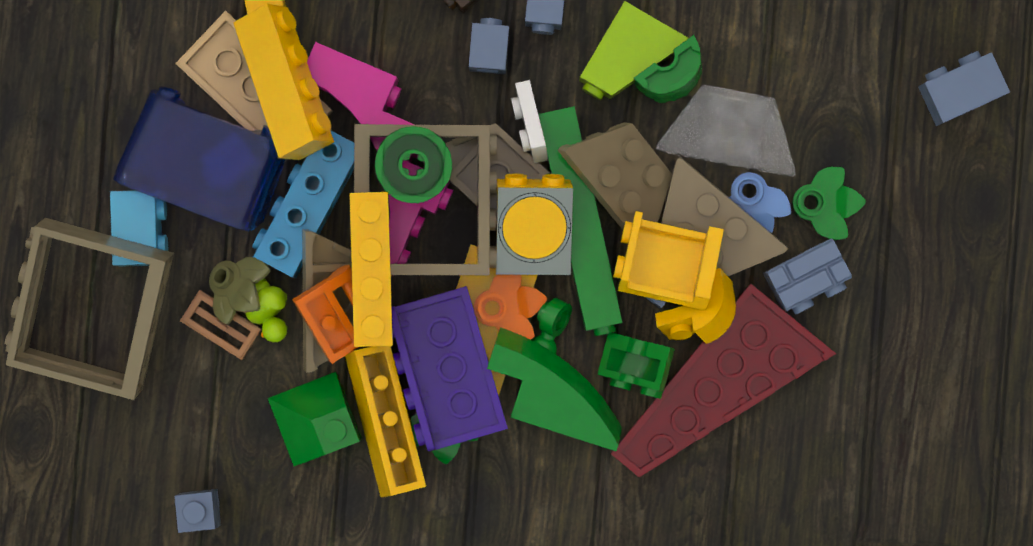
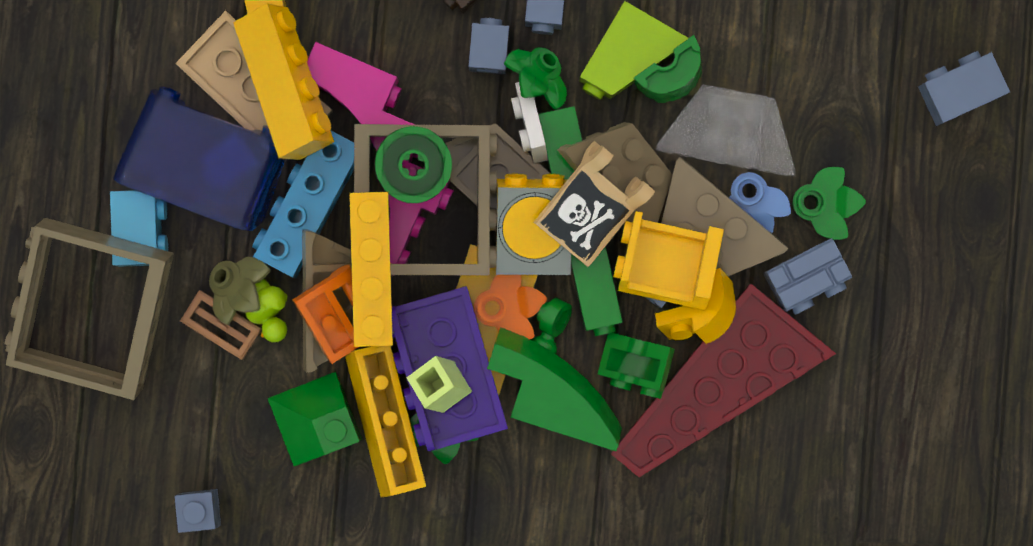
(439, 384): none -> yellowish green brick
(538, 75): none -> green plate
(590, 207): none -> flag

